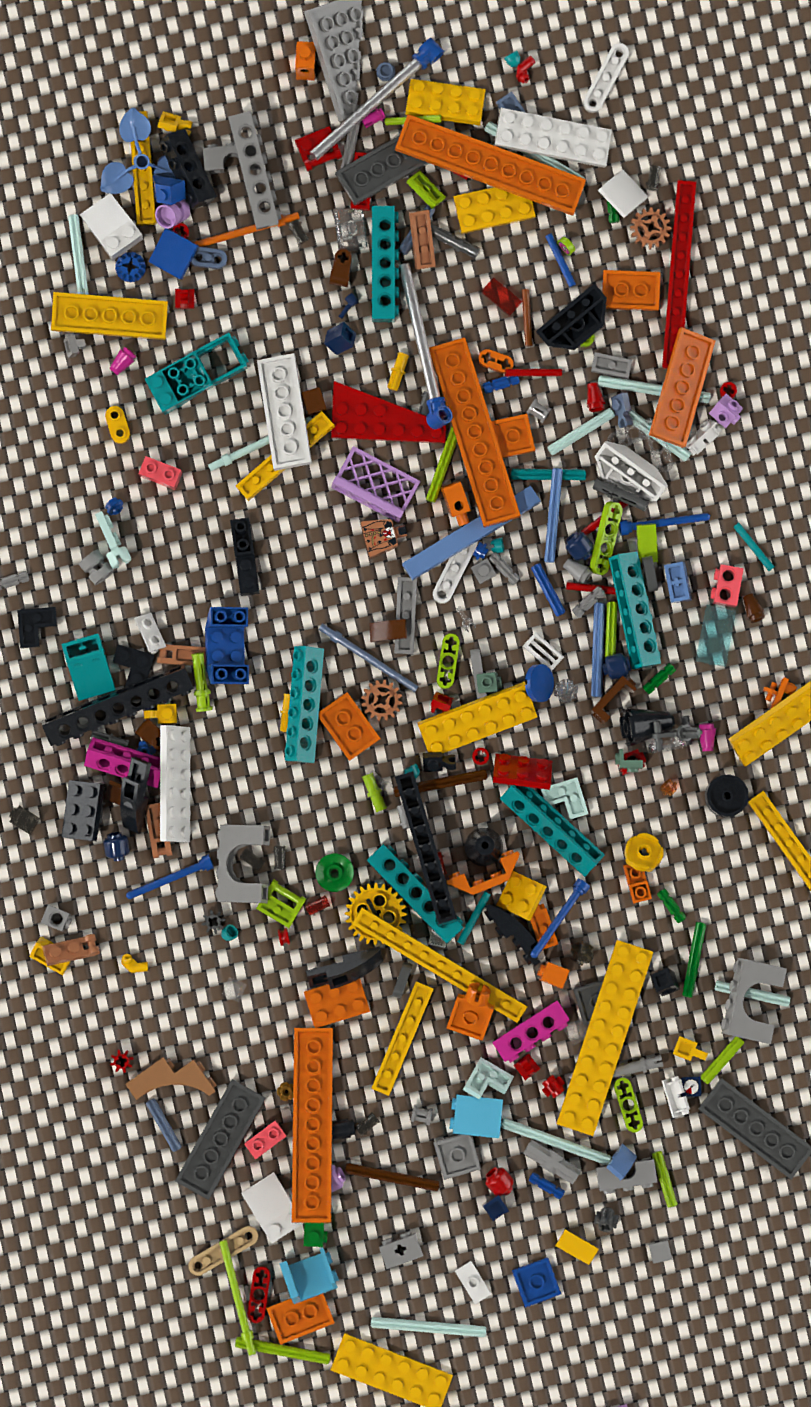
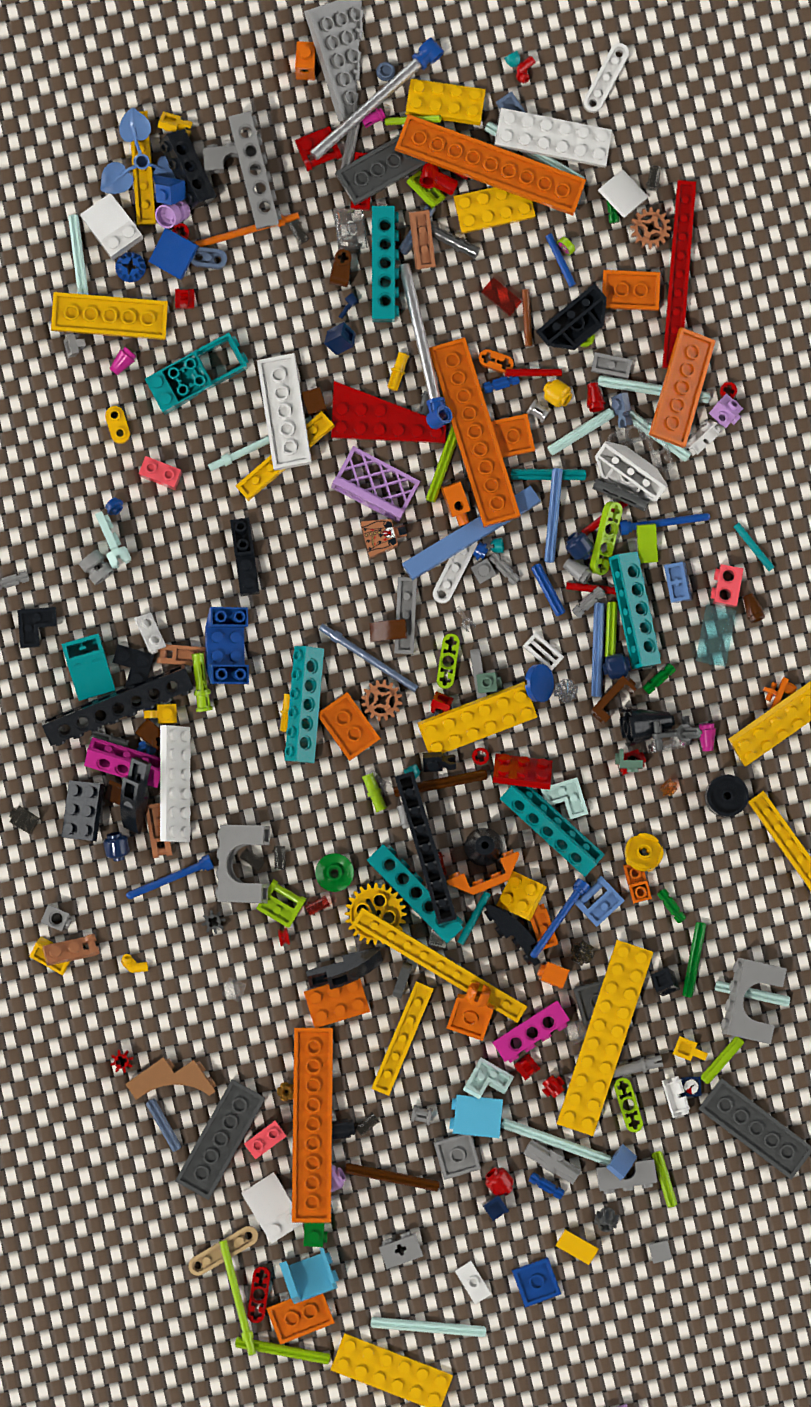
(229, 932): teal hinge -> none
(431, 178): none -> red piece
(557, 393): none -> yellow head
(603, 906): none -> medium blue plate
(649, 573): dark grey beam -> none

